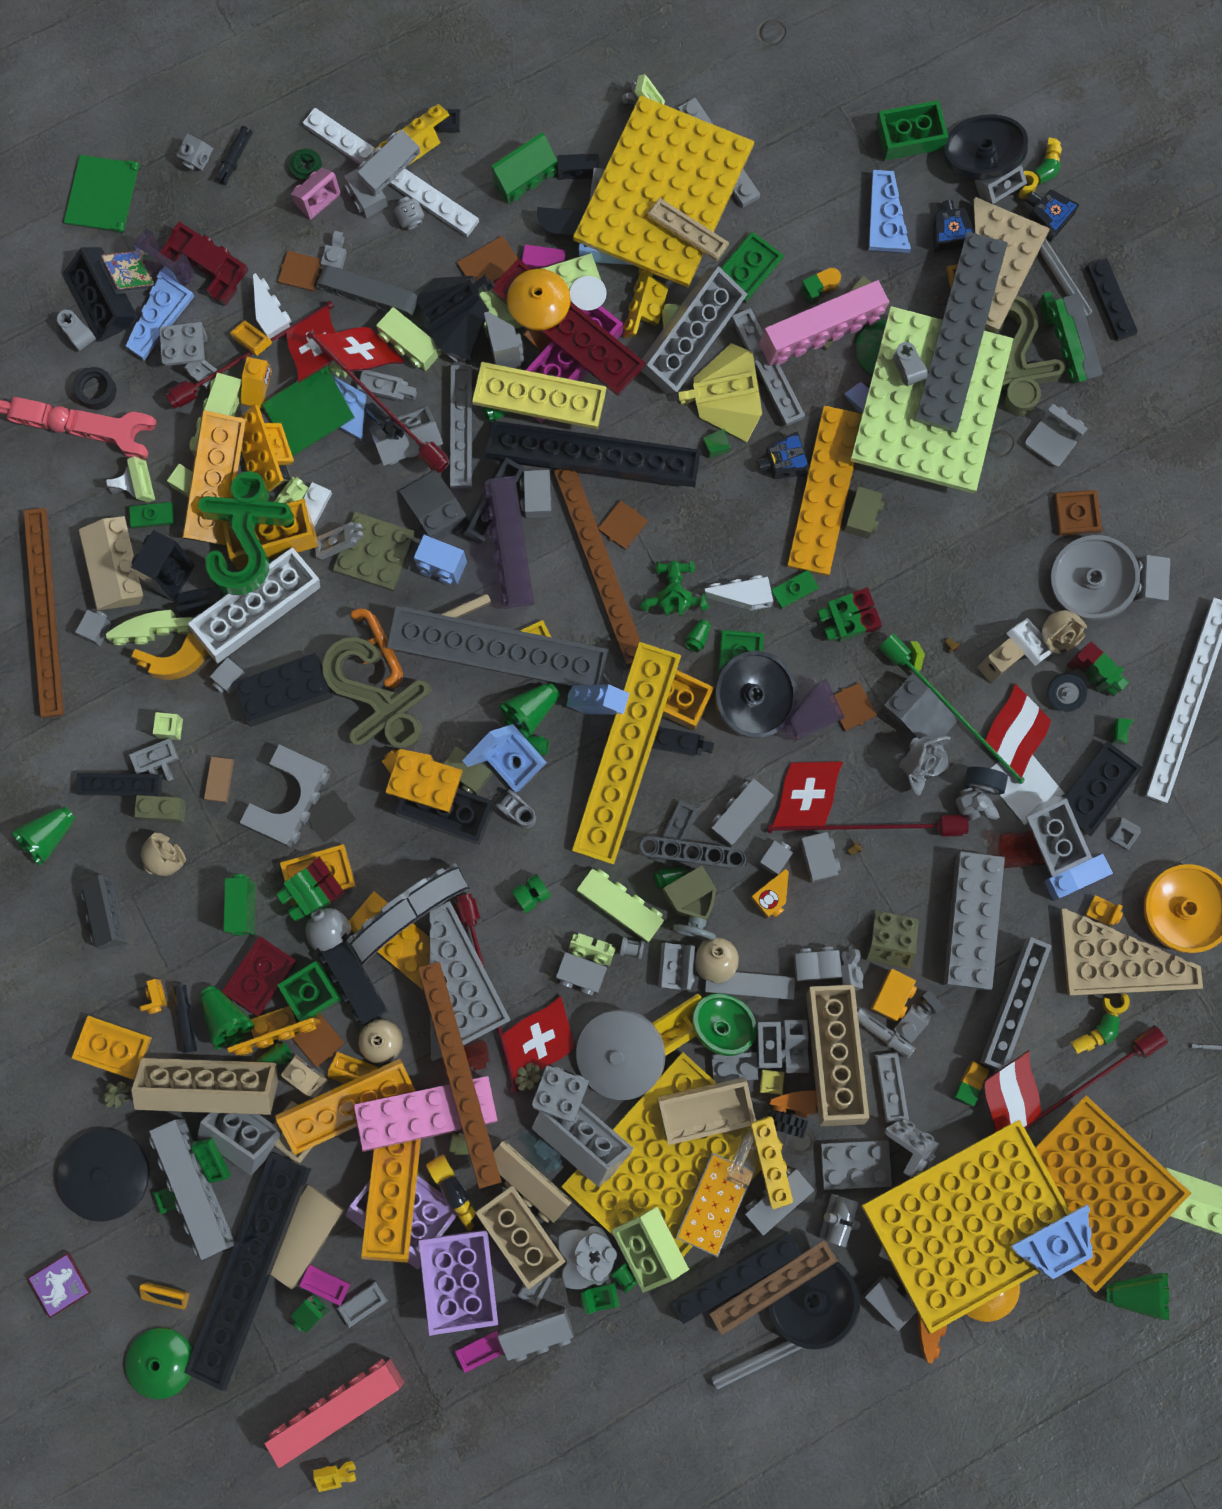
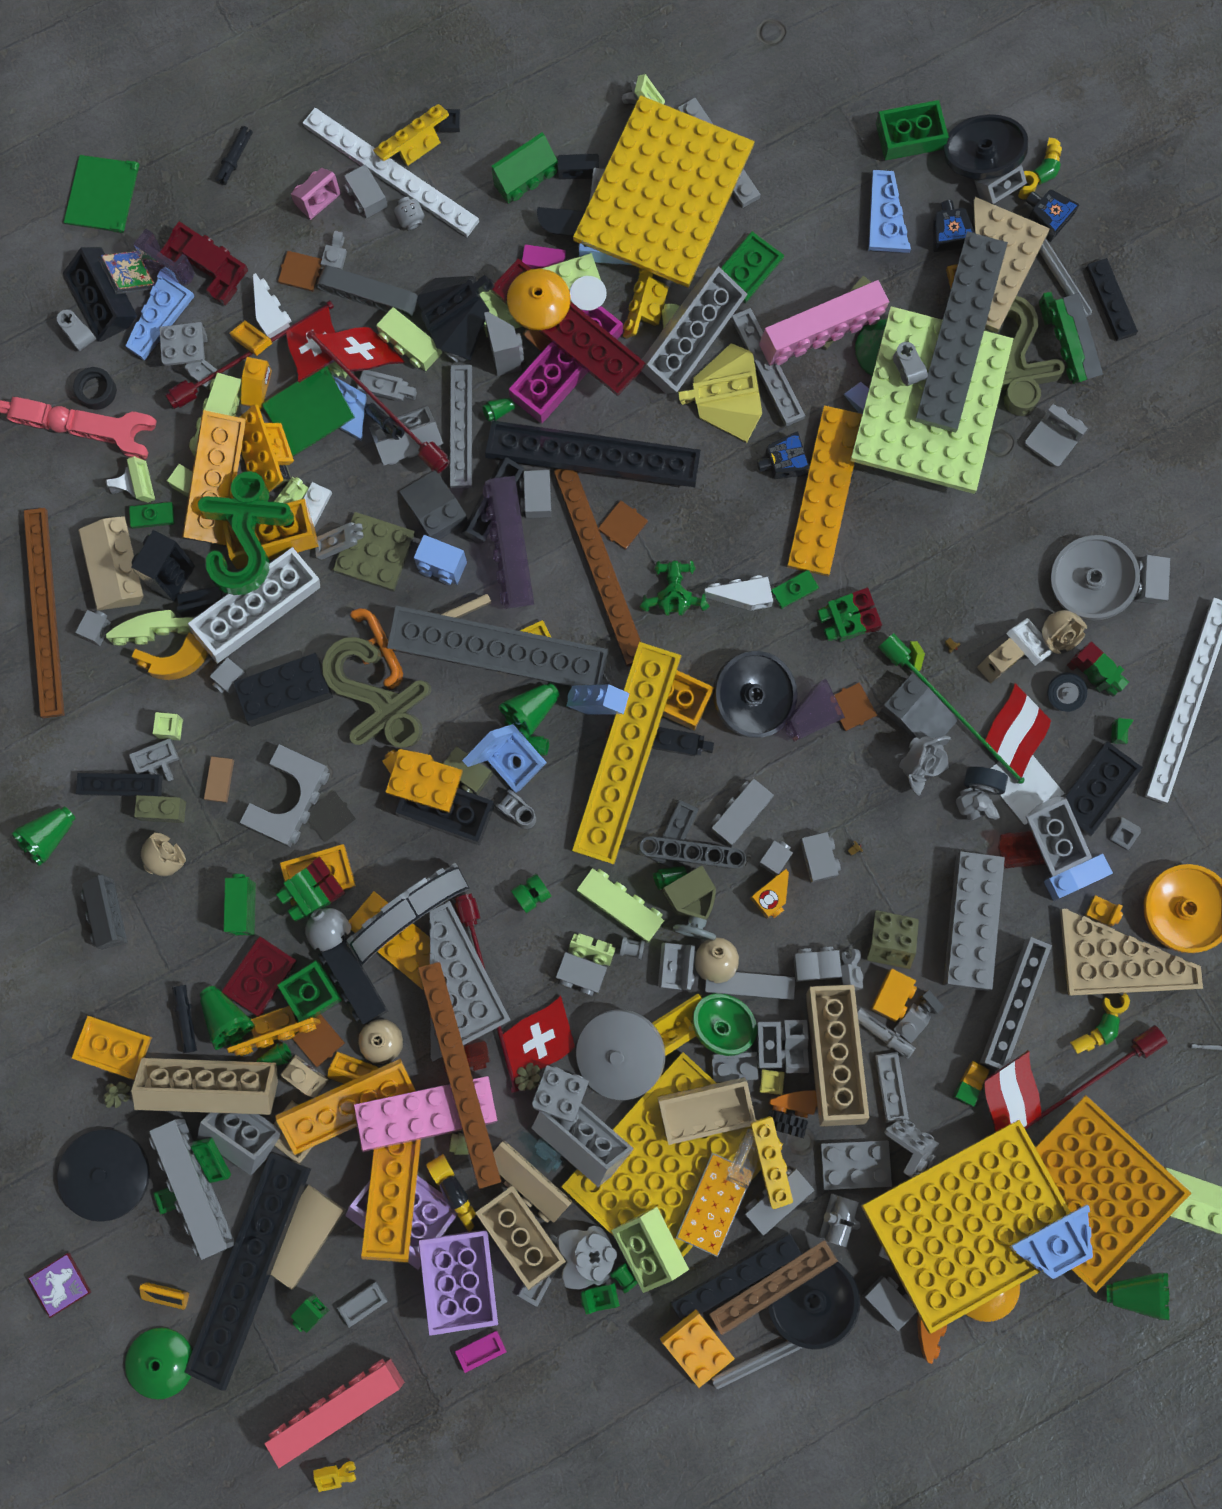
(156, 995): light orange bracket -> none
(194, 152): light grey brick -> none
(310, 157): dark green gear -> none
(325, 1284): dark pink tile -> none
(388, 162): light grey brick -> none
(489, 260): dark orange piece -> none
(536, 1335): light grey slope -> none
(539, 395): light yellow plate -> none
(688, 229): tan tile -> none
(697, 637): green cone -> none
(697, 1348): none -> light orange plate
(717, 443): green slope -> none
(738, 642): green tile -> none
(810, 795): red flag -> none
(820, 283): leg -> none
(863, 512): olive brick -> none
(1077, 512): dark orange tile -> none

